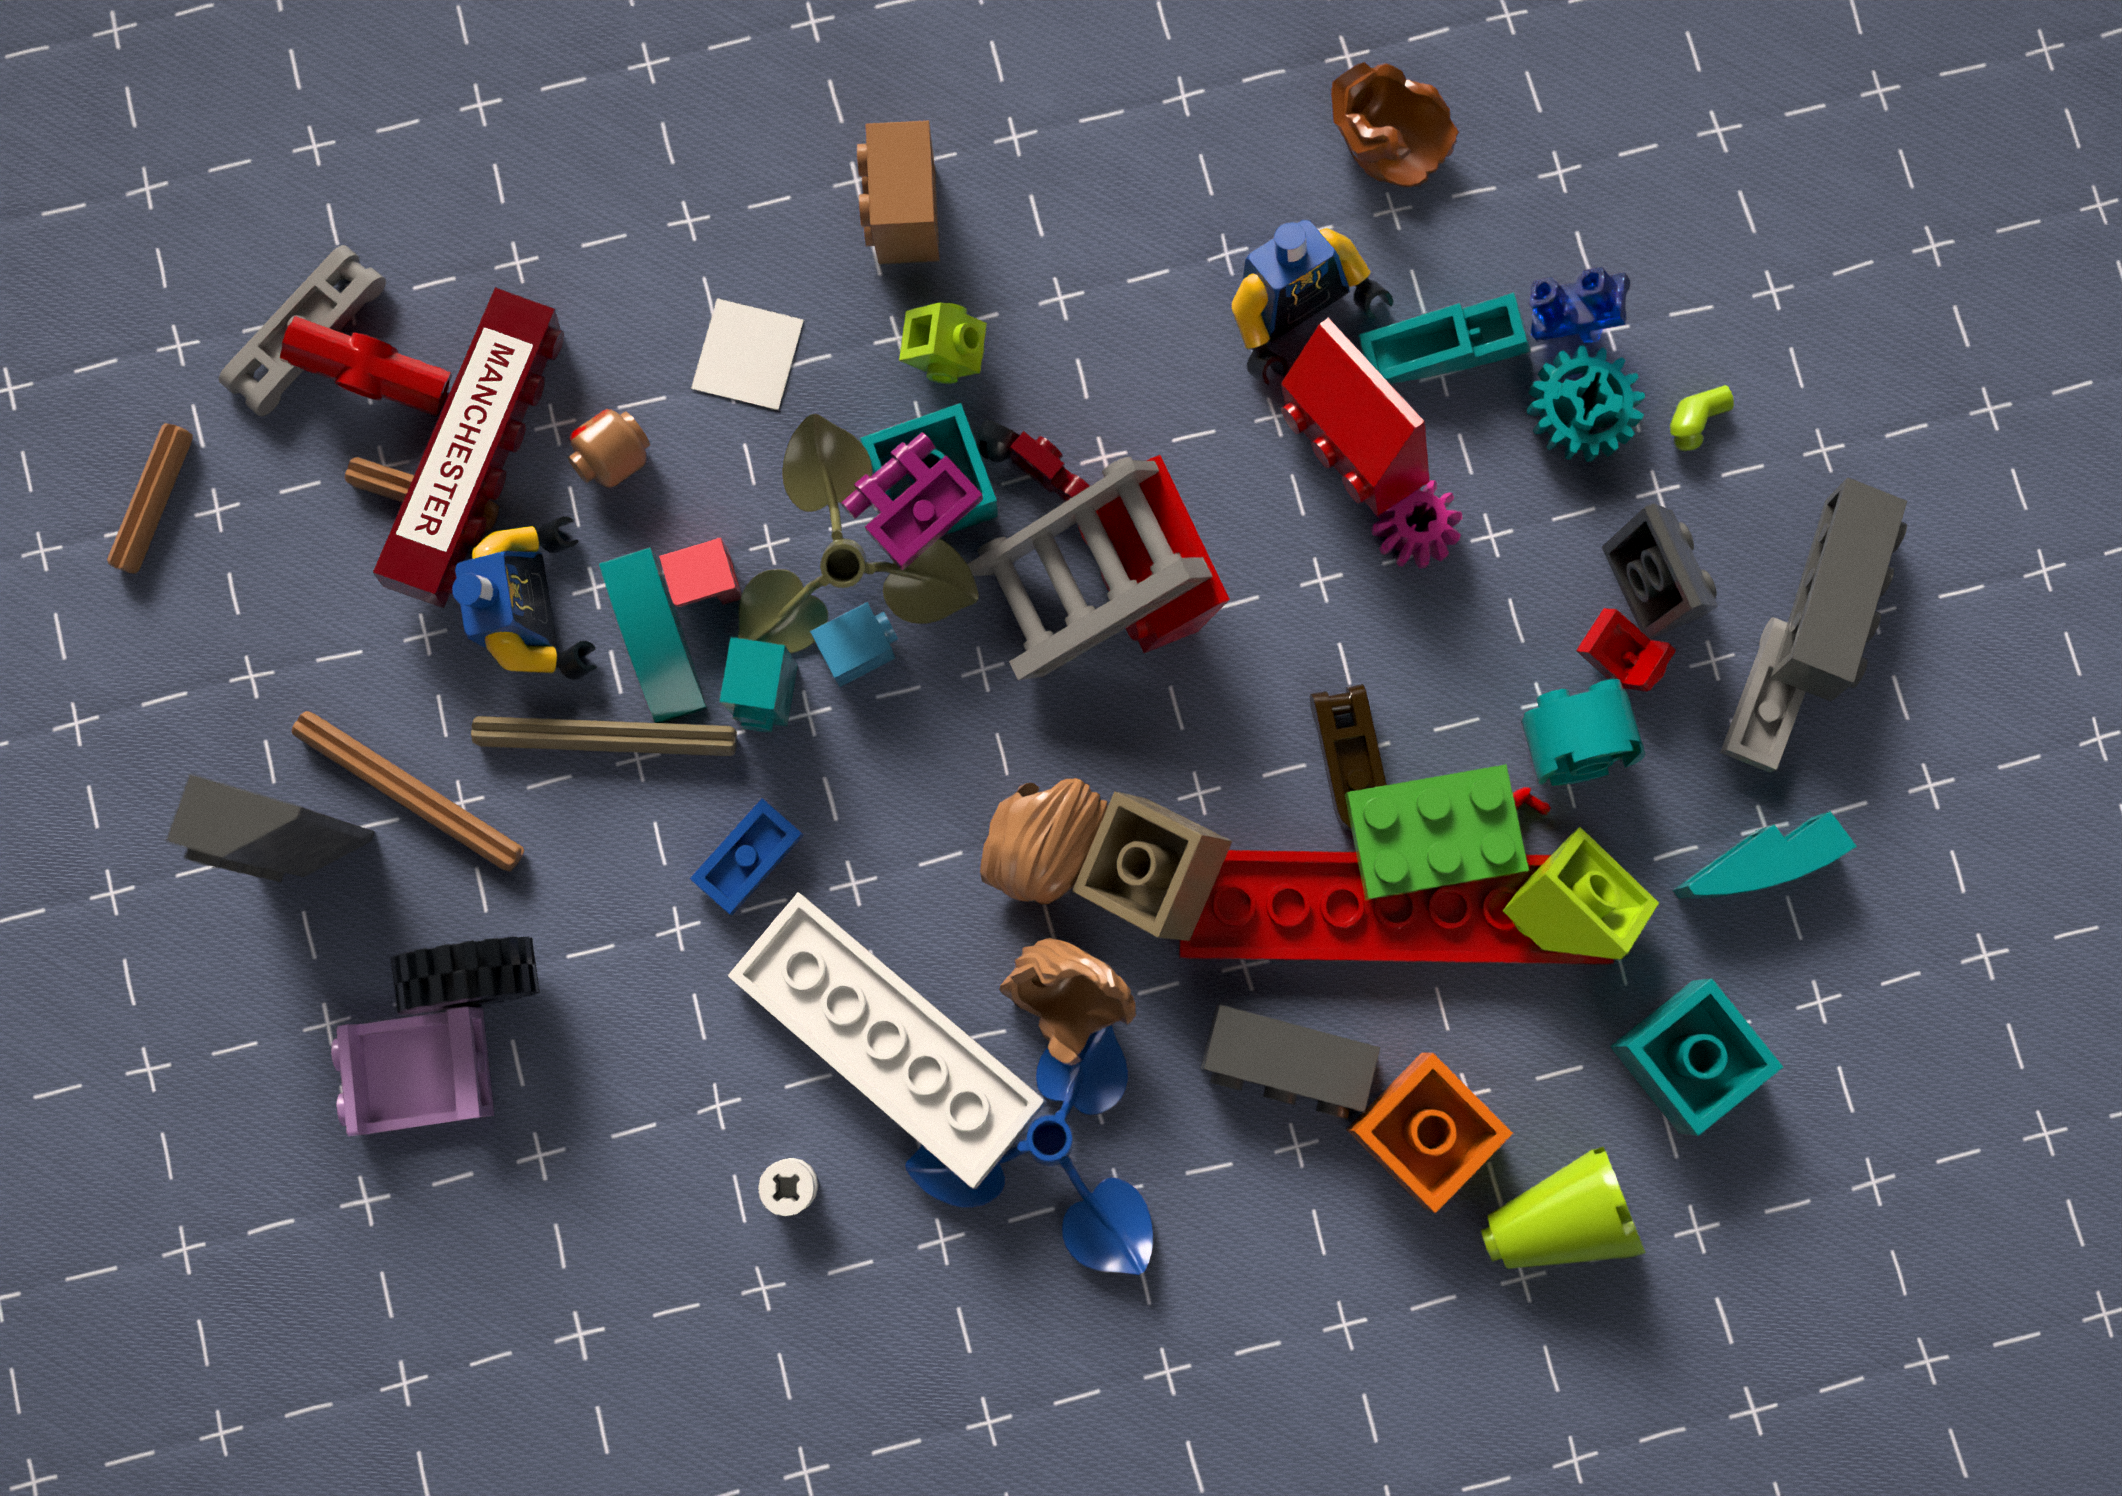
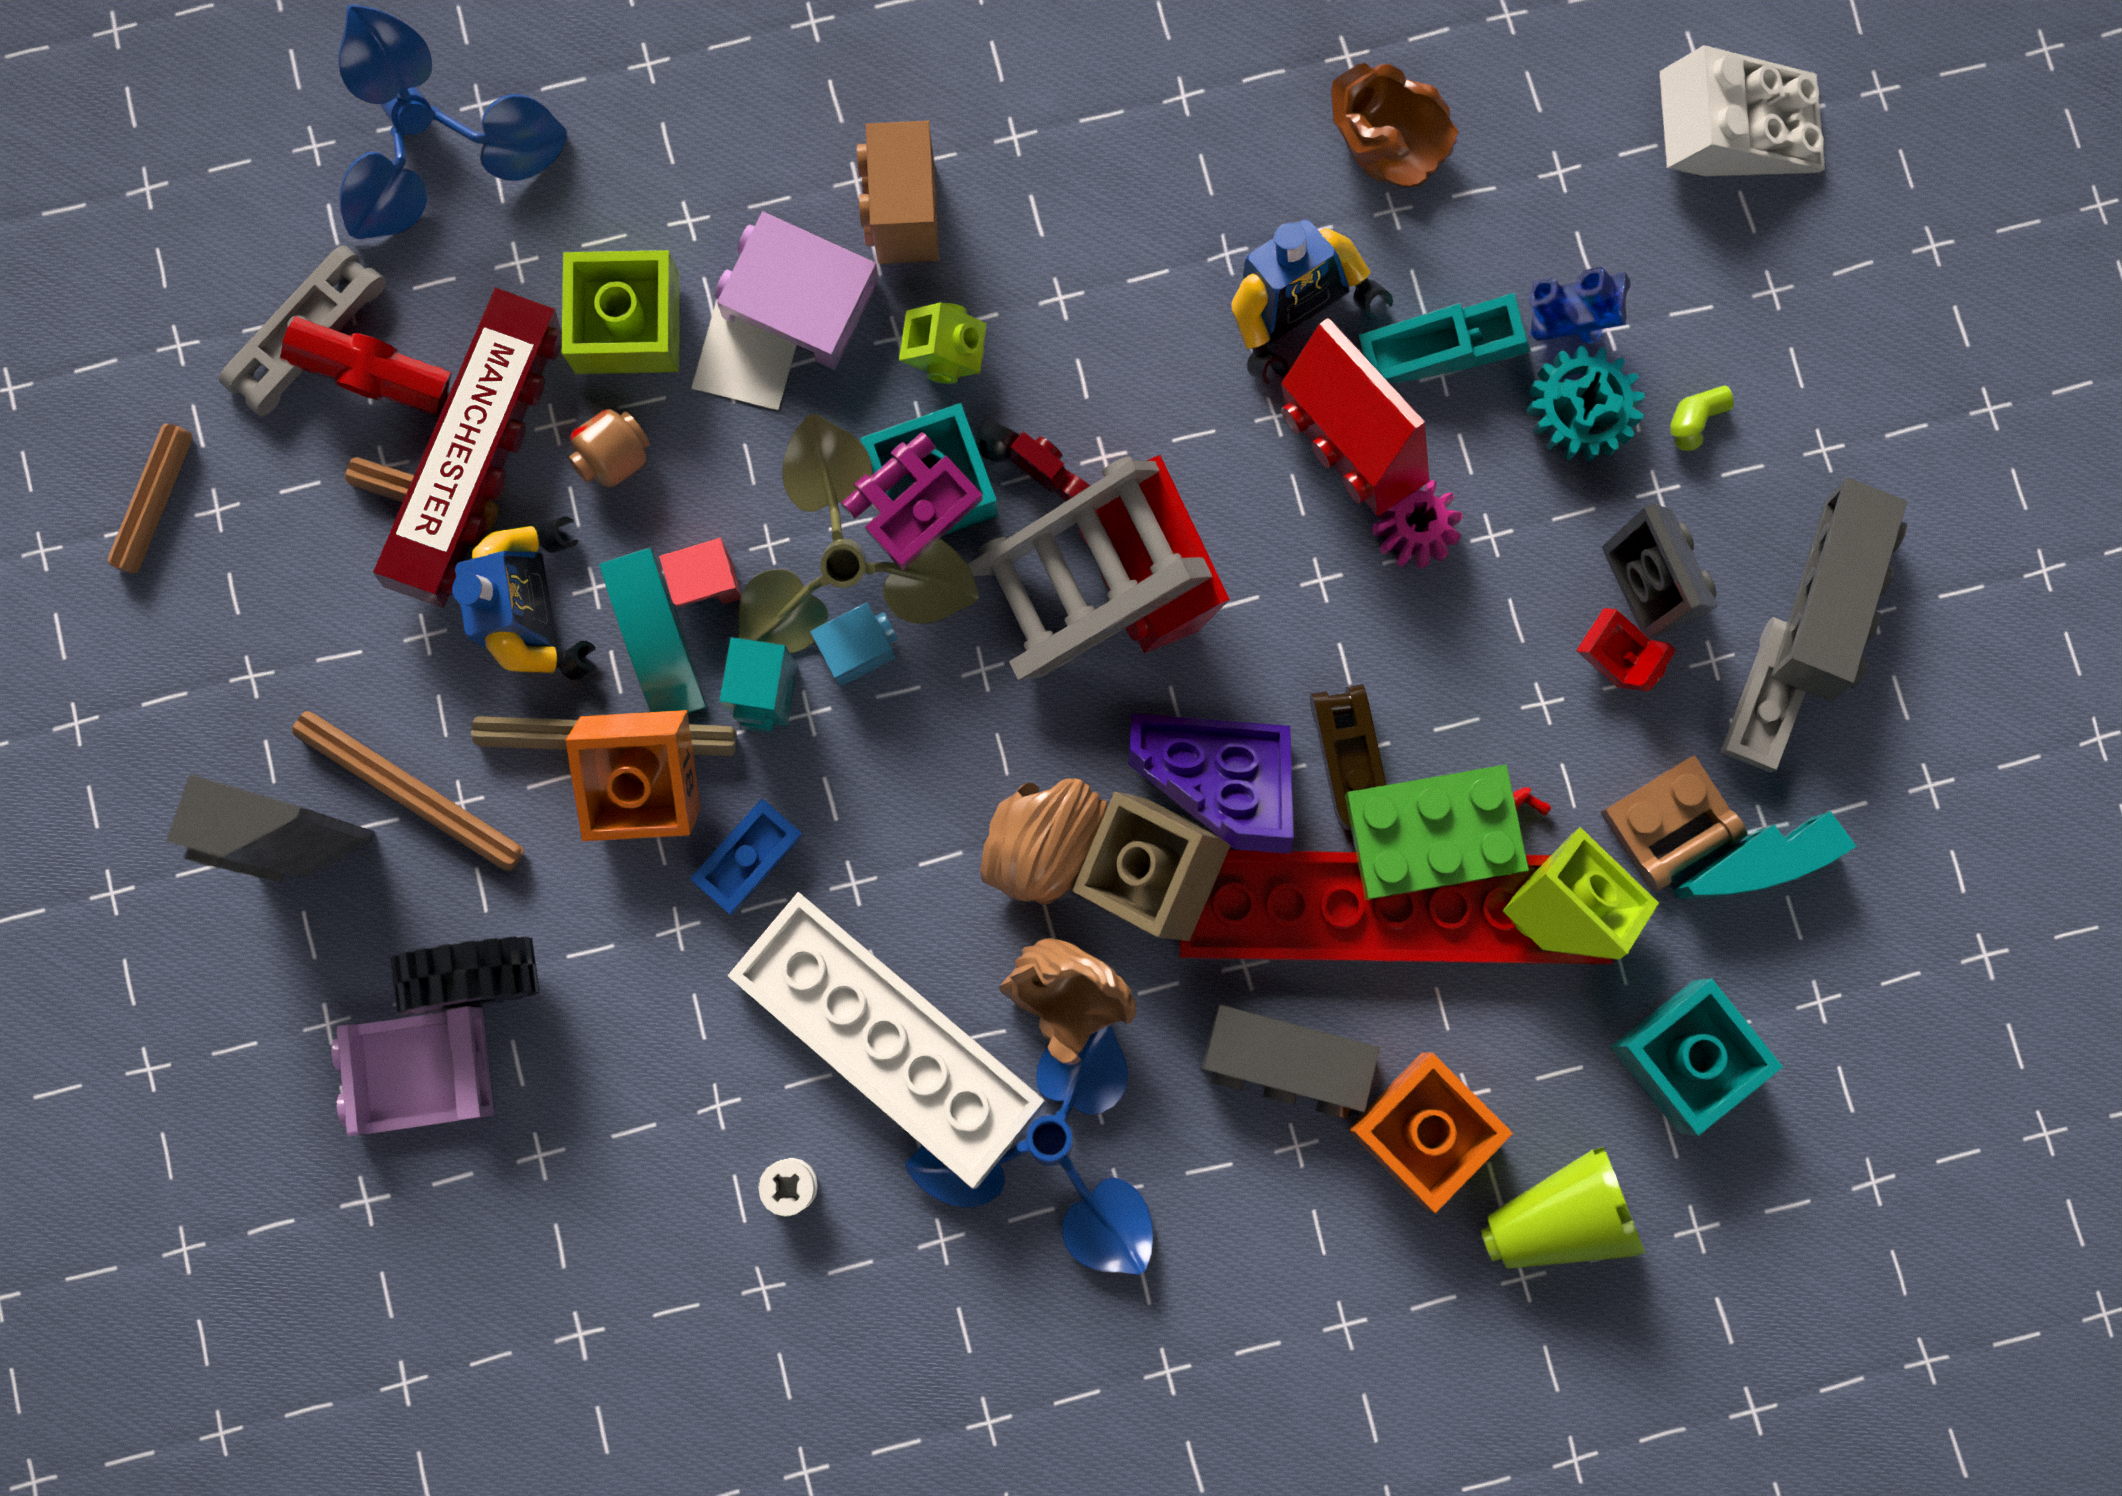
(382, 65): none -> blue plant
(620, 312): none -> lime brick
(633, 775): none -> orange brick
(797, 287): none -> lavender panel
(1222, 774): none -> dark purple plate
(1582, 733): teal brick -> none
(1663, 808): none -> medium nougat plate
(1740, 116): none -> white slope

